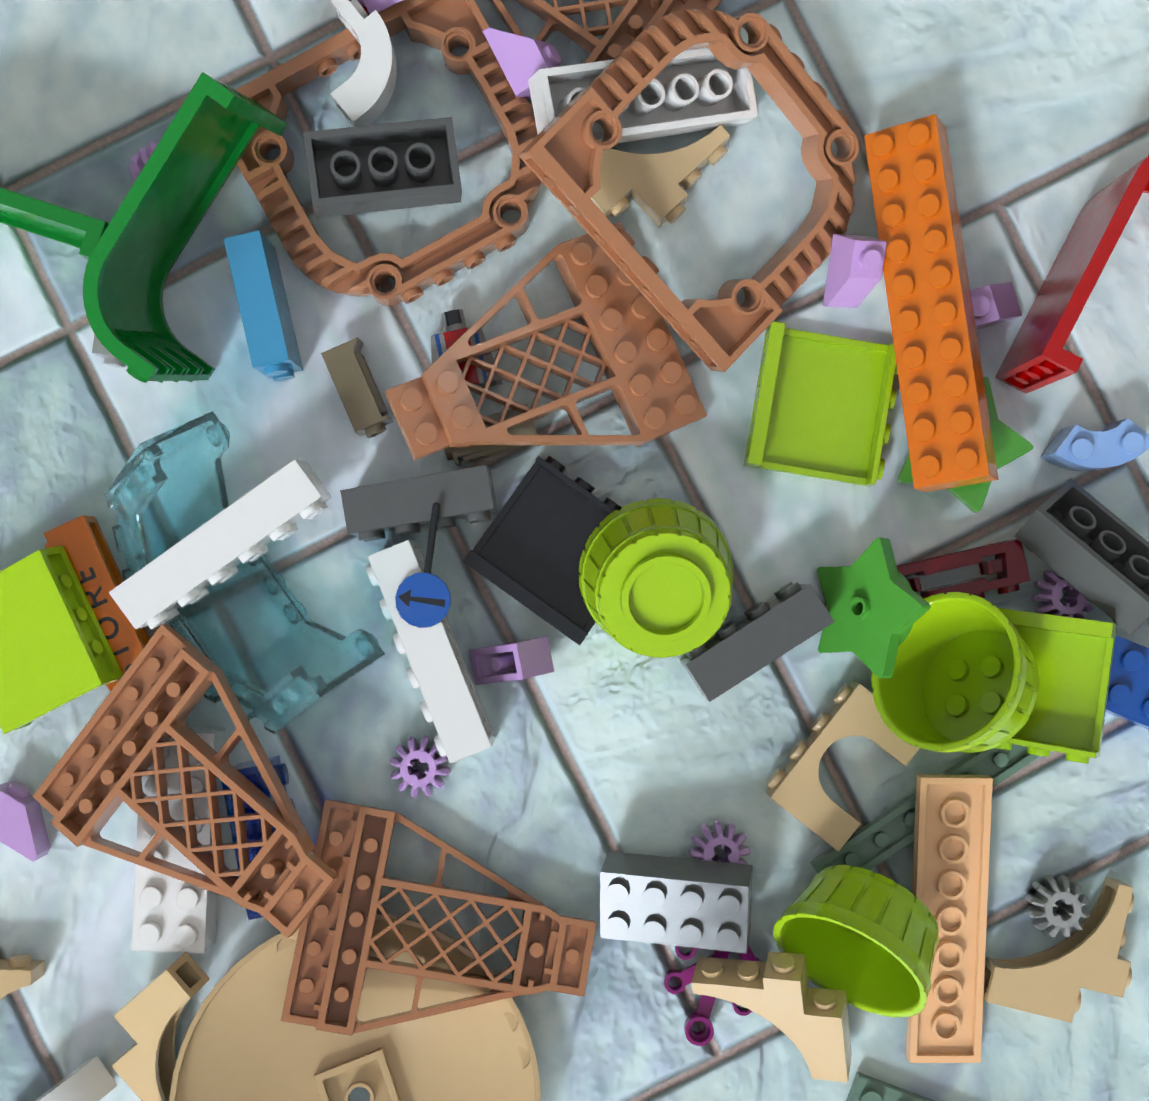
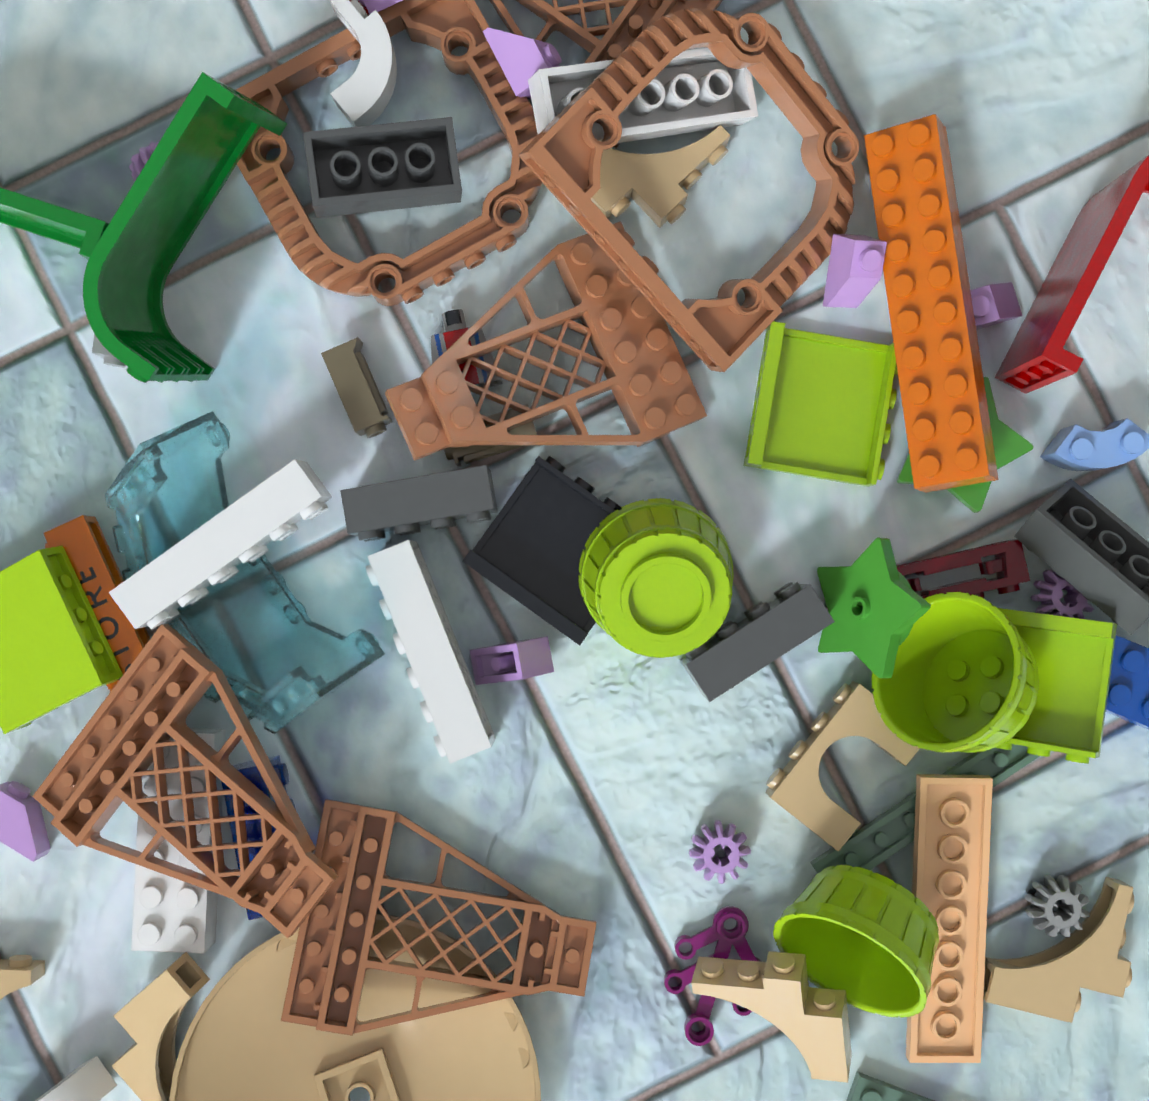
(263, 305): dark azure brick -> none
(415, 777): lavender gear -> none
(424, 597): blue piece -> none
(676, 901): brick -> none

